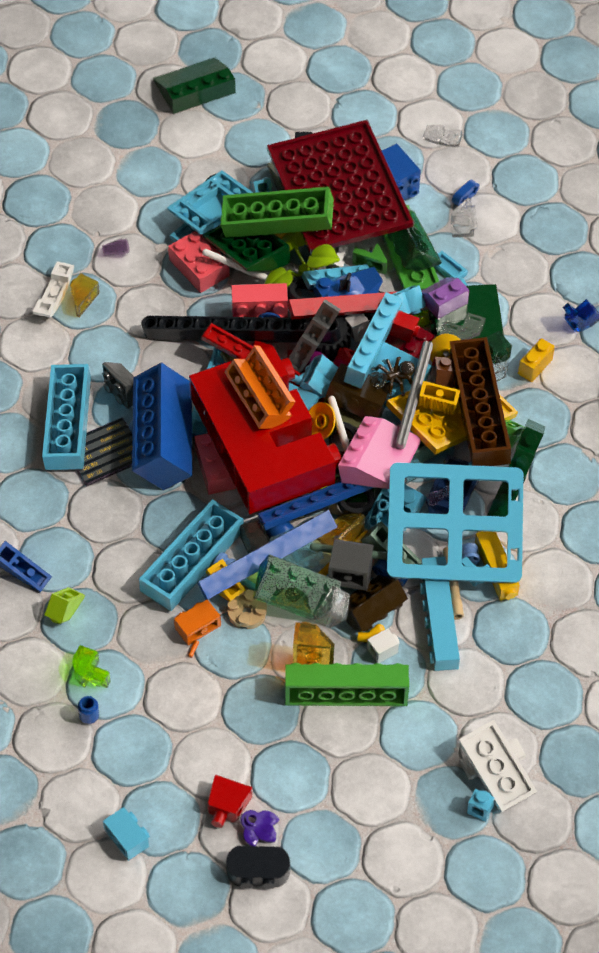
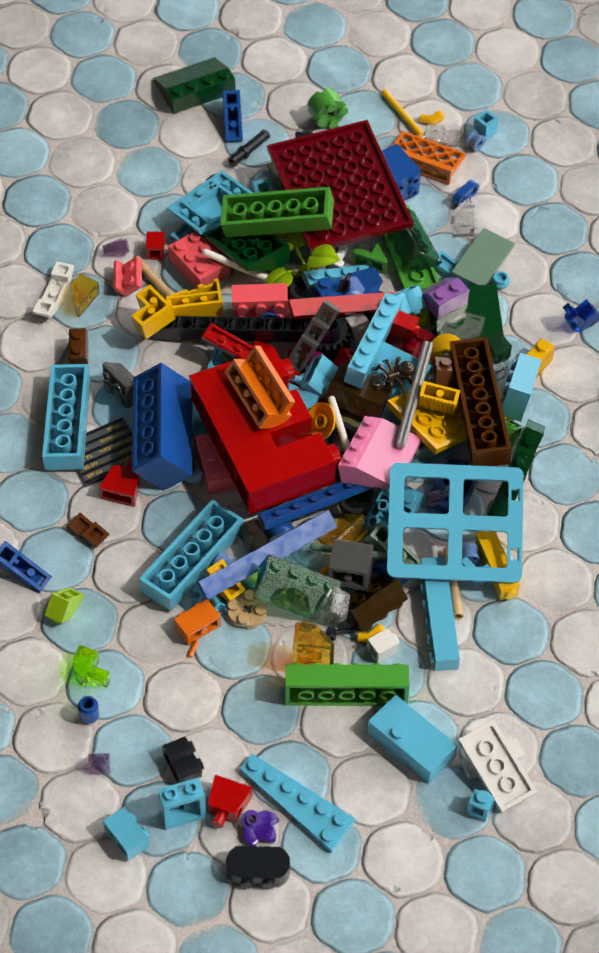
(78, 346): none -> reddish brown brick
(87, 531): none -> reddish brown slope
(99, 763): none -> clear purple brick
(121, 485): none -> red torso
(127, 276): none -> coral bracket
(153, 314): none -> yellow brick
(155, 245): none -> red brick
(155, 280): none -> tan piece
(182, 760): none -> black brick
(190, 798): none -> medium azure window
(196, 477): none -> medium blue arm
(198, 302): none -> yellow wedge
(215, 599): none -> medium azure arm
(232, 115): none -> blue slope
(244, 152): none -> black pin
(315, 814): none -> medium azure wing
(327, 108): none -> bright green brick
(331, 632): none -> black hand
(402, 113): none -> yellow bar
(412, 738): none -> medium azure brick
(429, 168): none -> orange fence
(433, 119): none -> yellow arm
(475, 140): none -> medium blue wheel
(483, 258): none -> sand green tile
(486, 123): none -> medium azure brick
(500, 279): none -> medium azure plate
(519, 386): none -> medium azure brick

